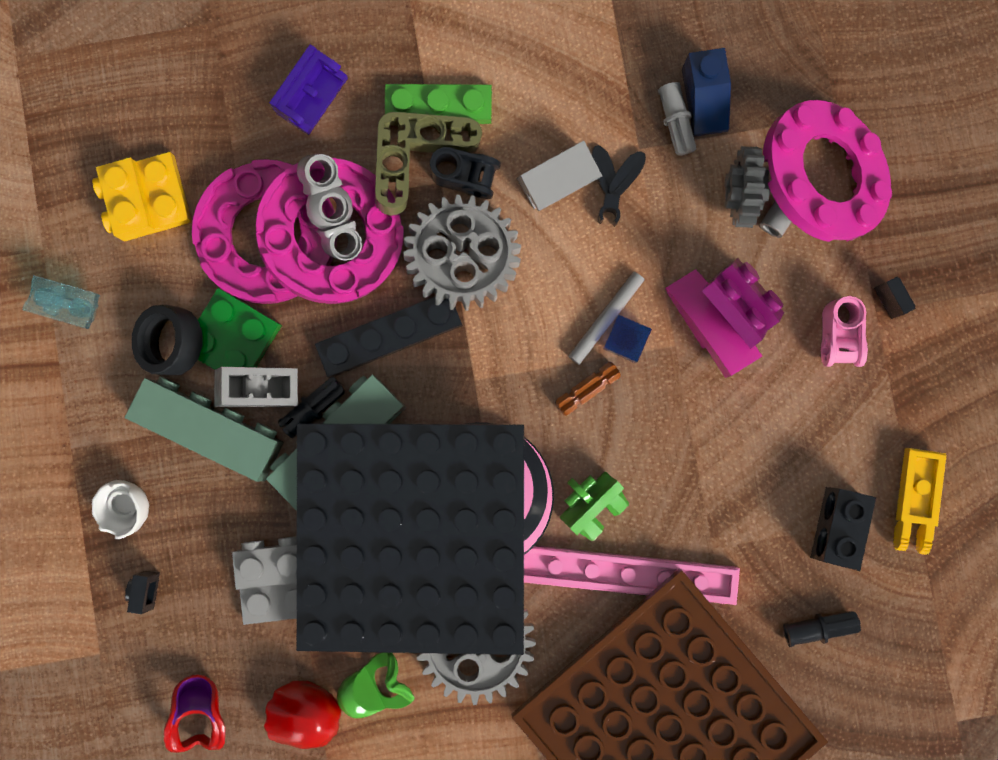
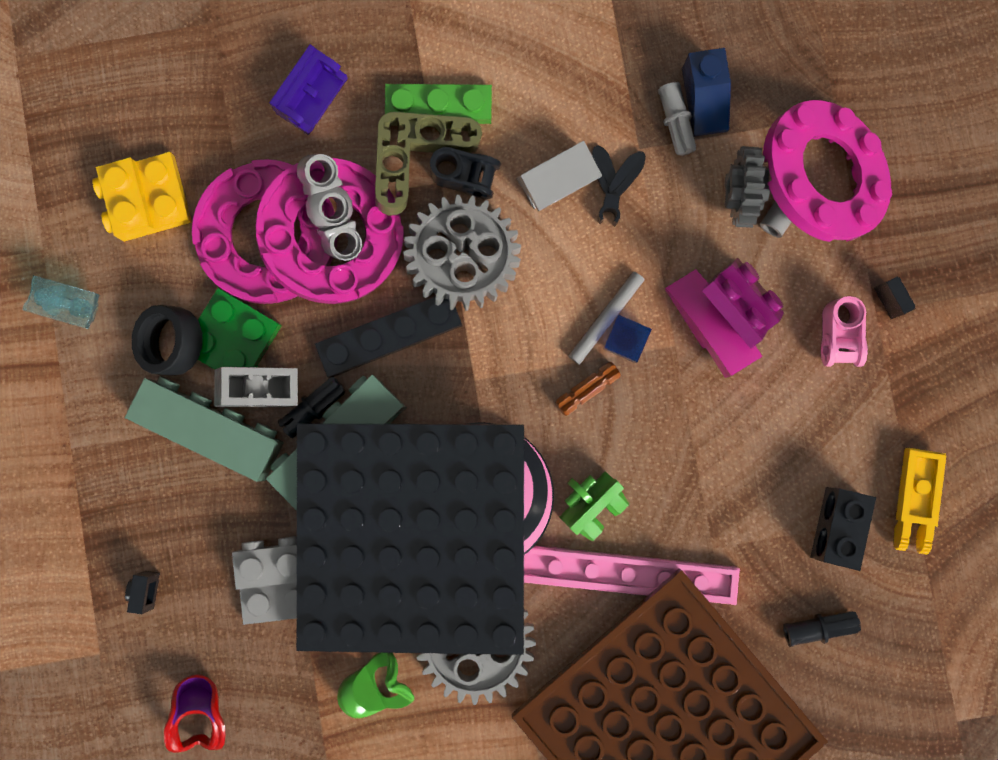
(120, 508): white hair -> none
(302, 715): red hair -> none

